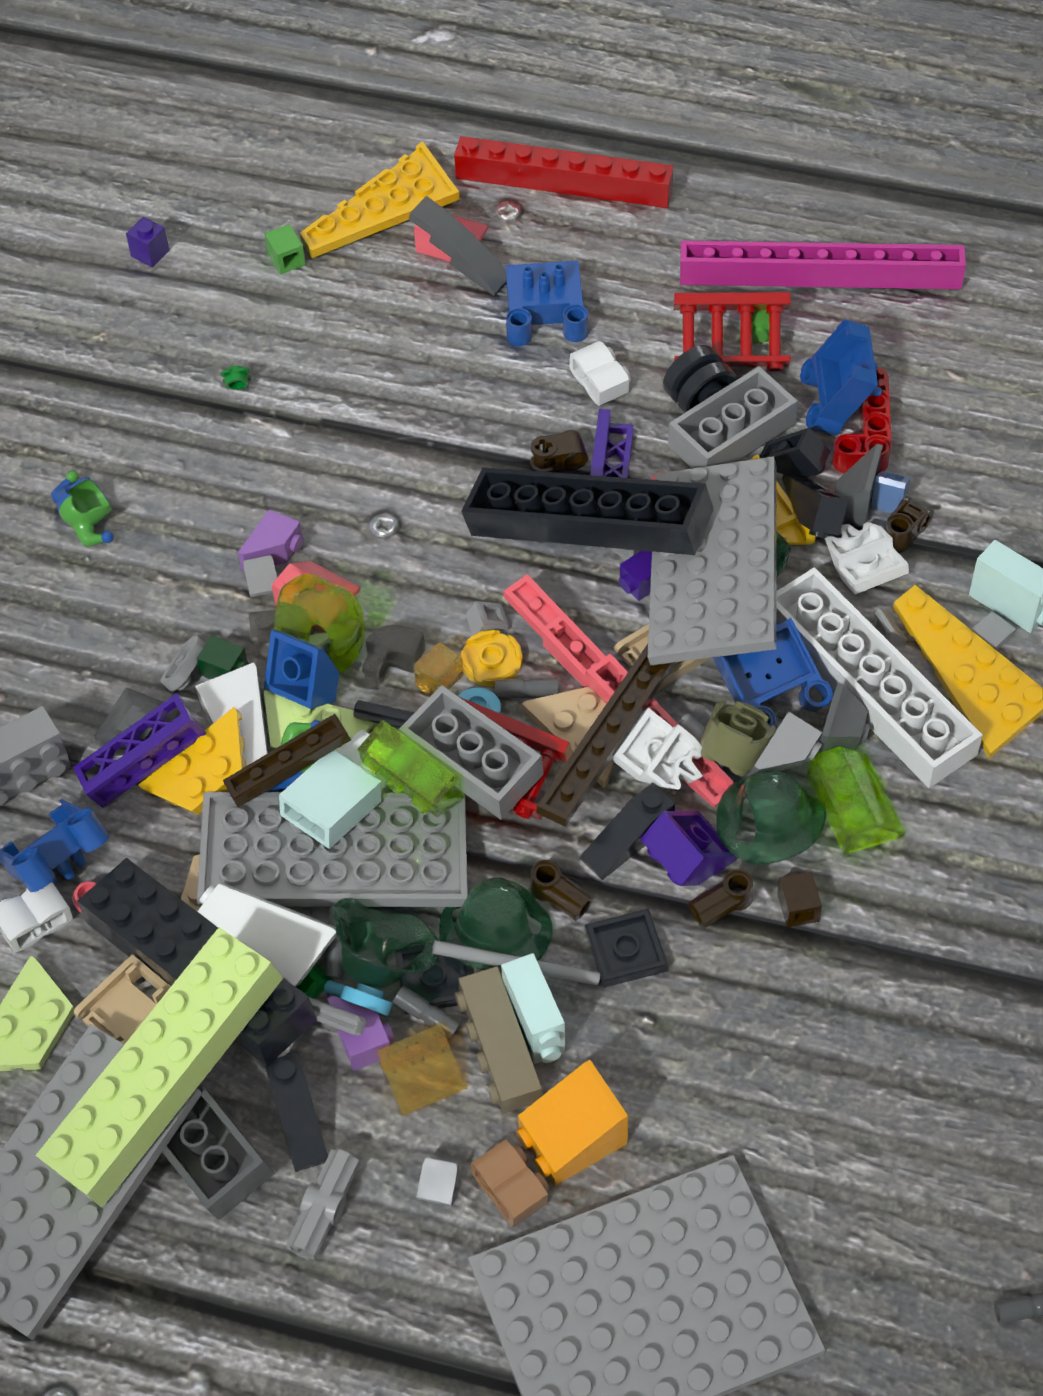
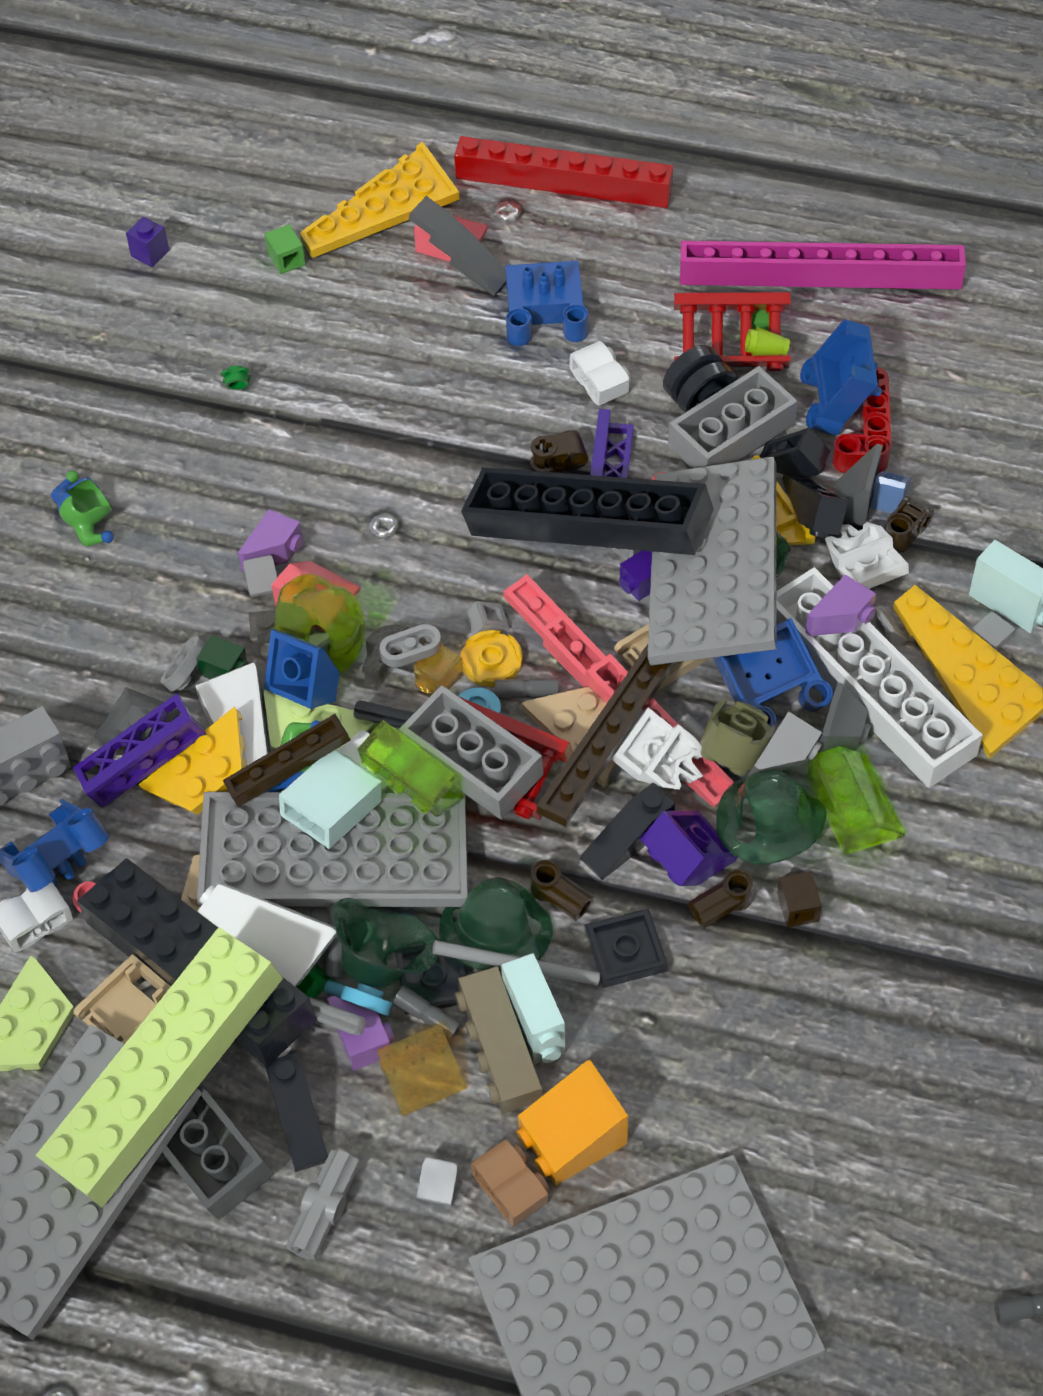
(410, 645): none -> light grey plate
(765, 343): none -> lime cone
(842, 609): none -> medium lavender slope

